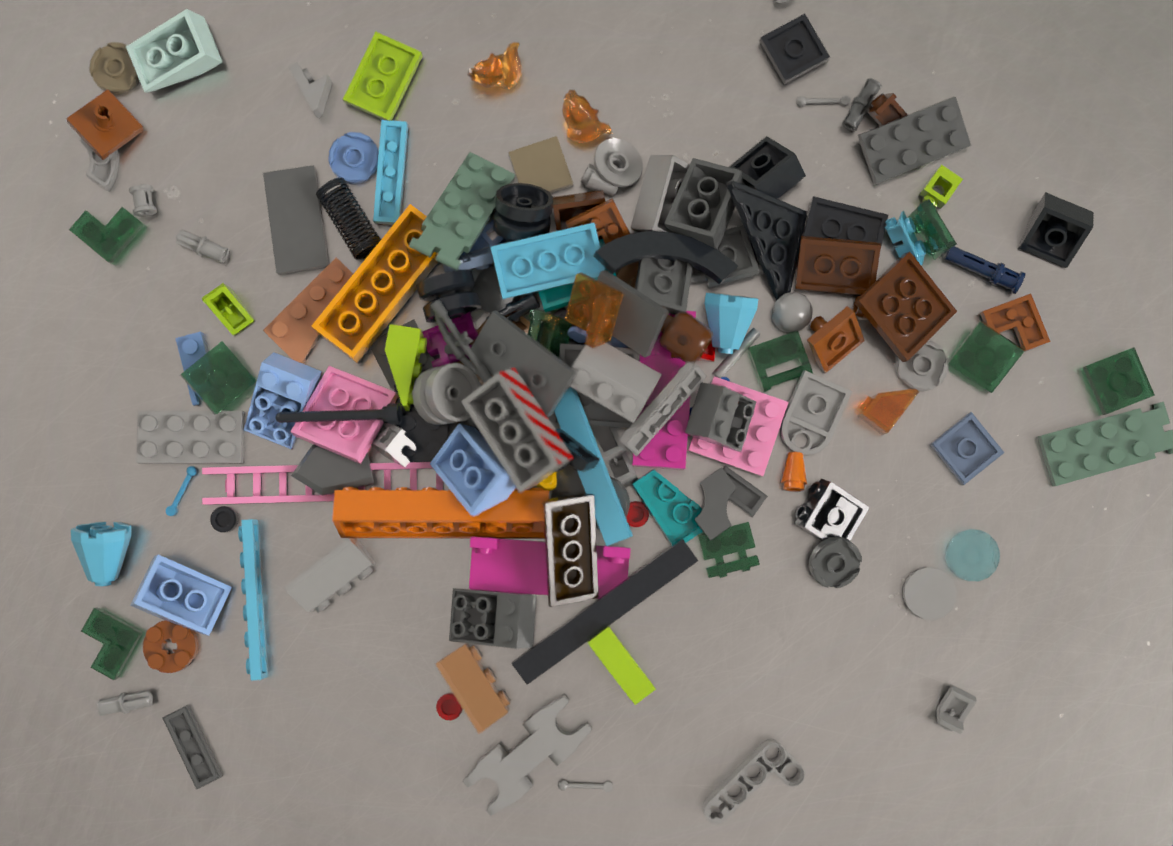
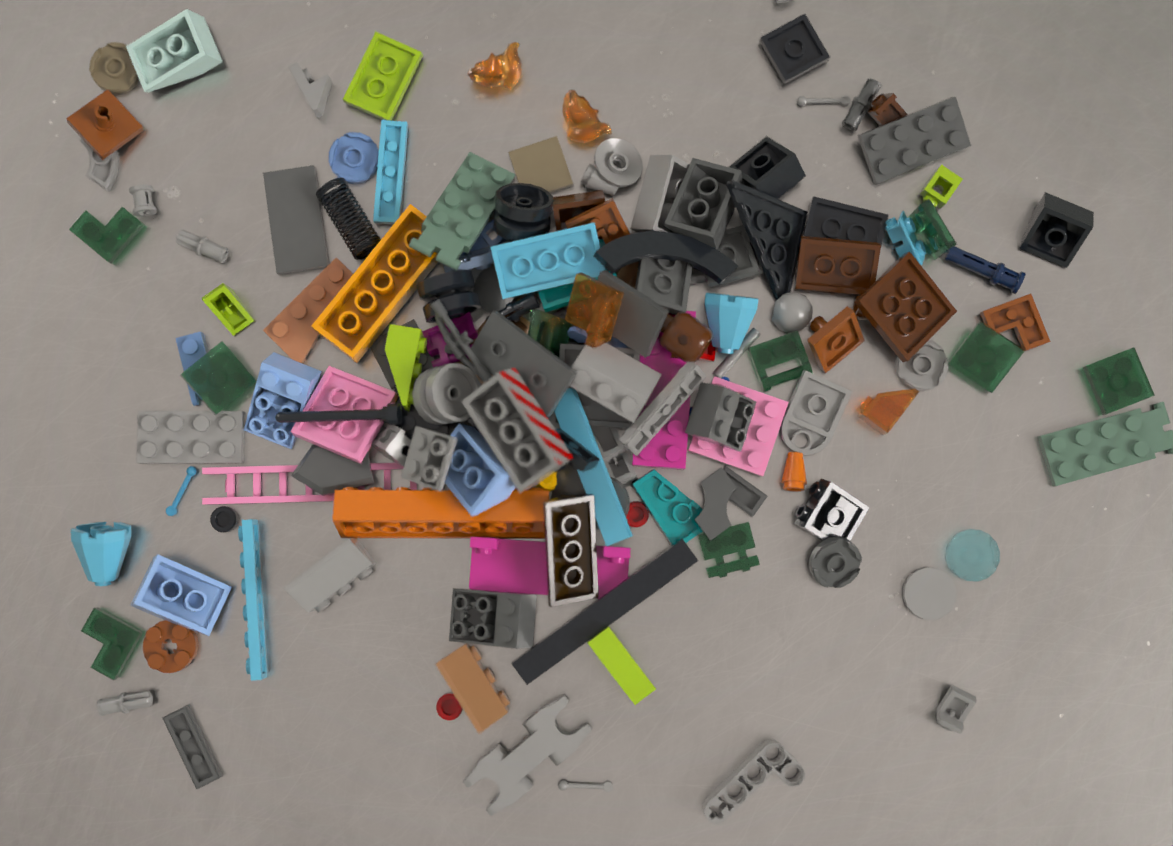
(429, 458): none -> light grey slope
(966, 448): sand blue tile -> none

